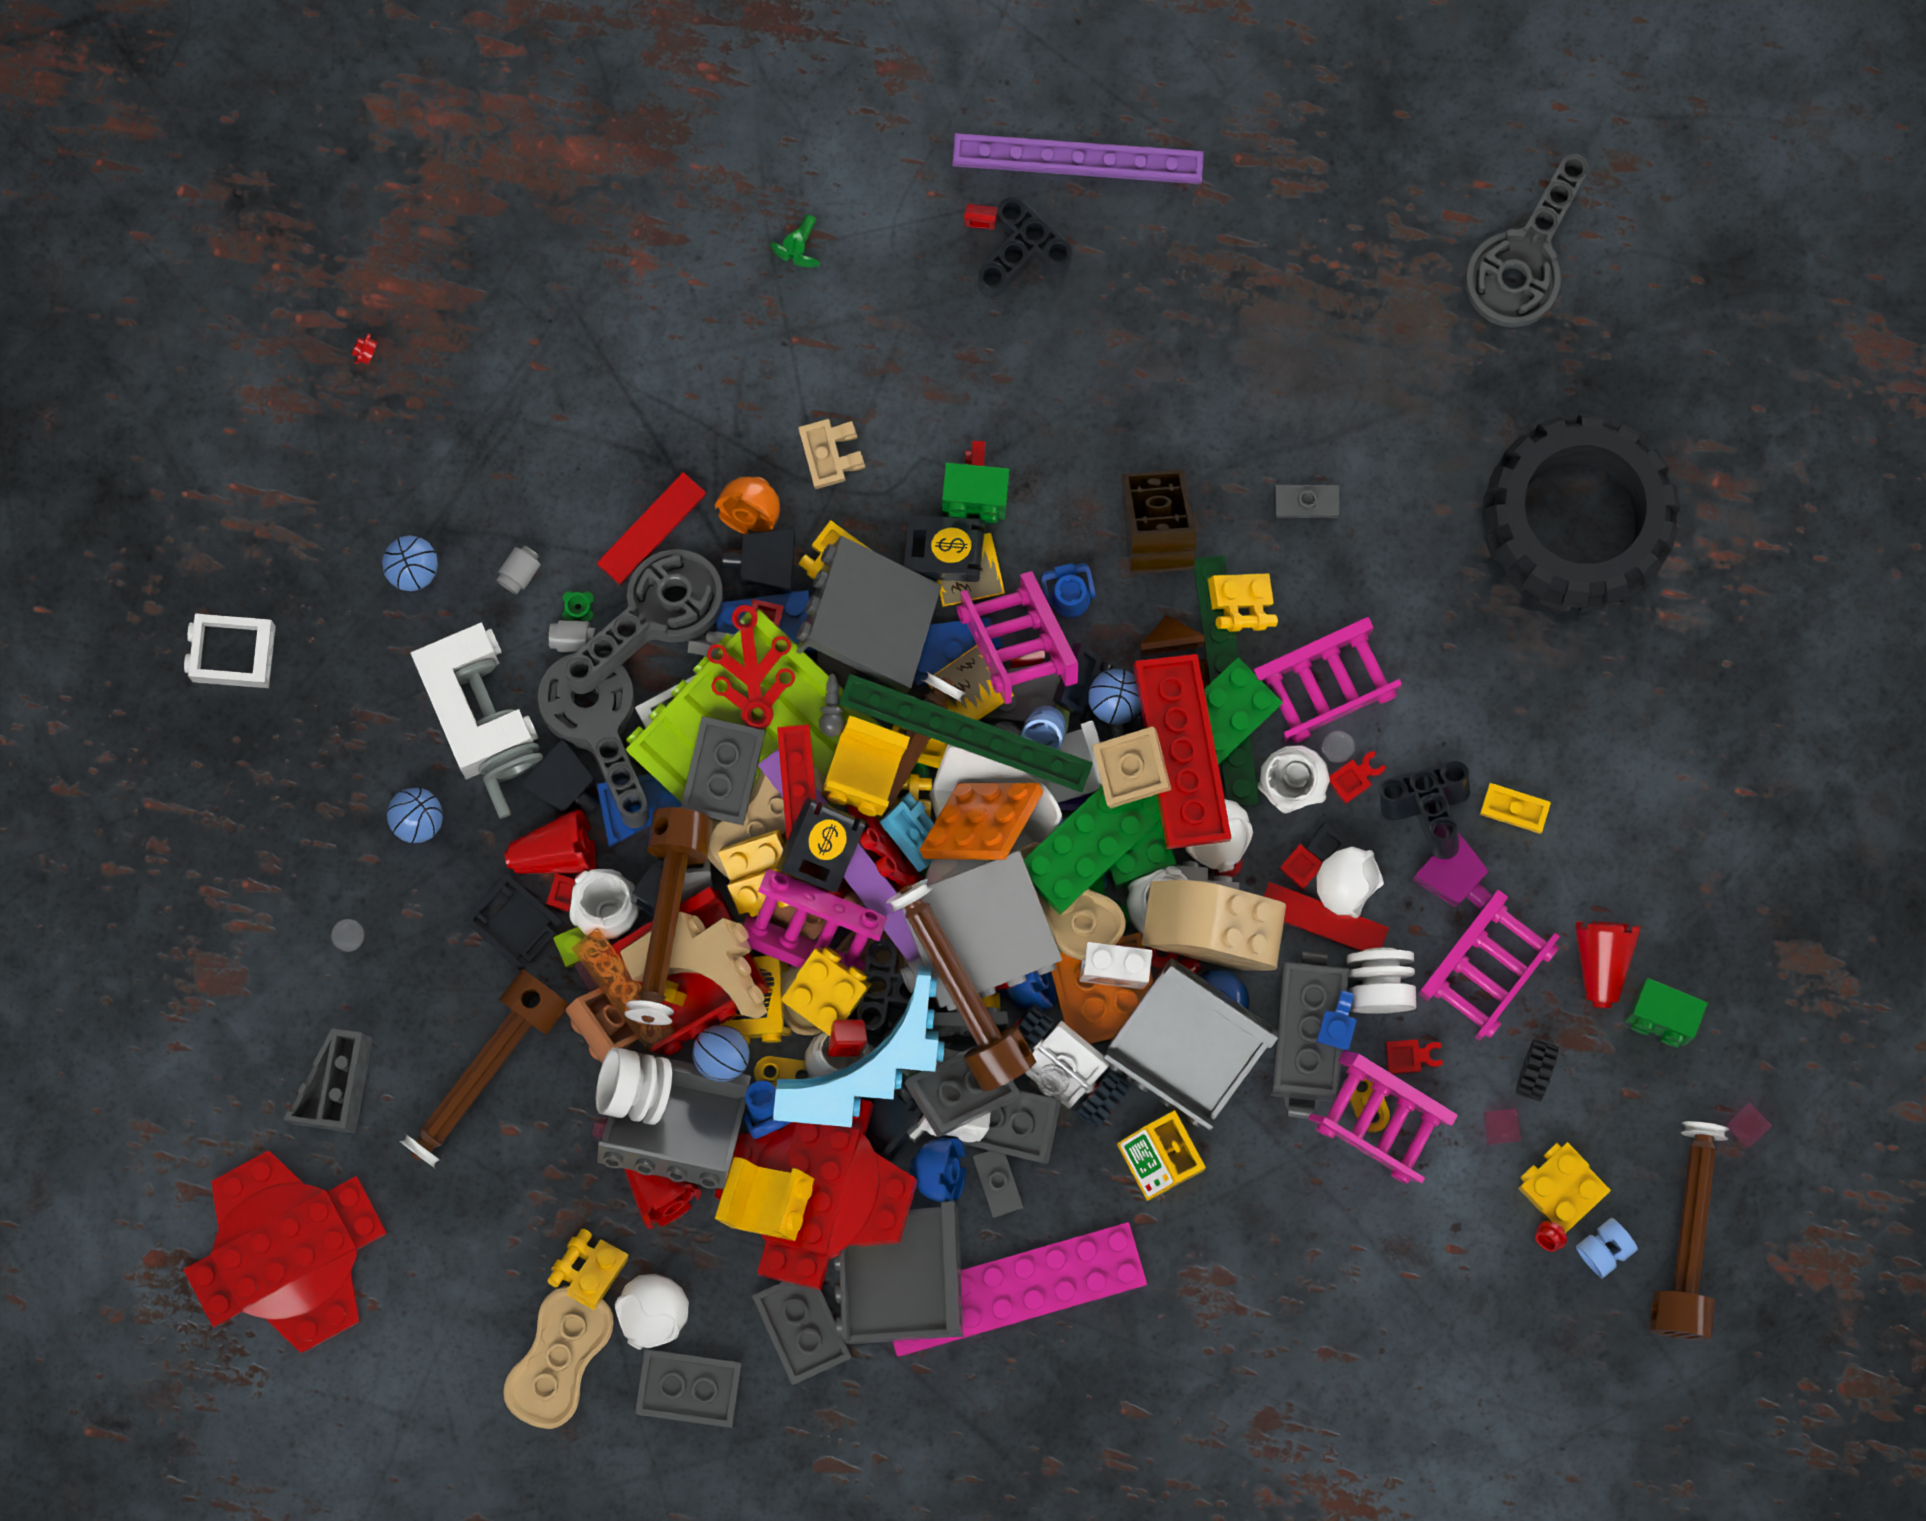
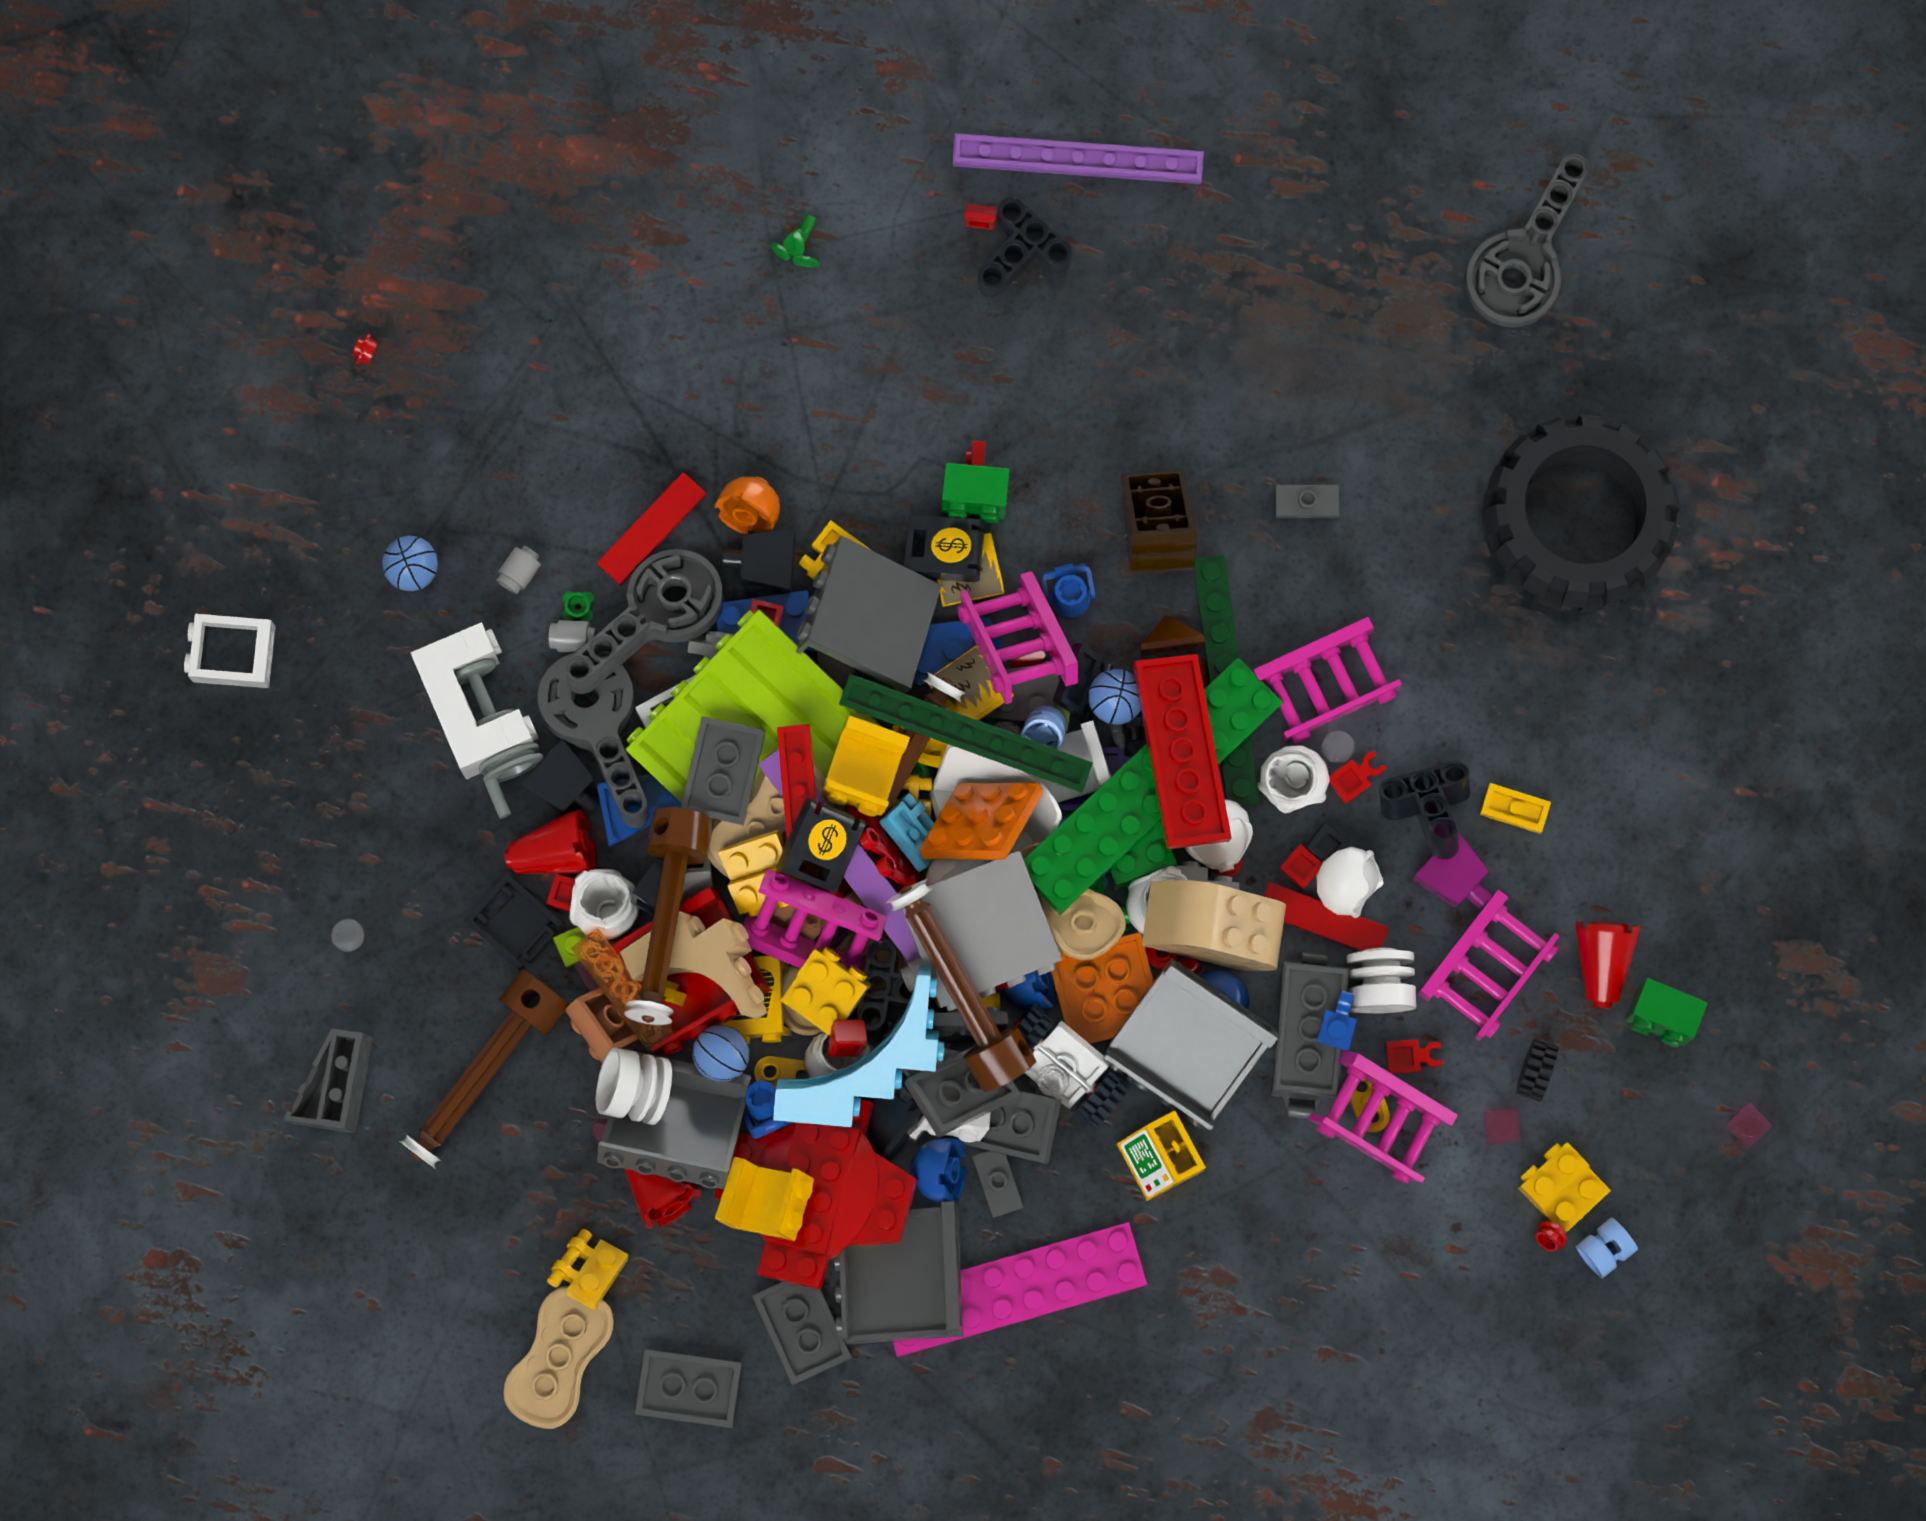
(285, 1251): red plate -> none
(414, 815): medium blue piece -> none
(651, 1310): white helmet -> none
(752, 673): red plant -> none
(822, 453): tan plate -> none
(831, 721): dark grey bar -> none
(1116, 965): white panel -> none
(1131, 767): tan plate -> none
(1238, 592): yellow plate -> none
(1683, 1311): reddish brown piece -> none

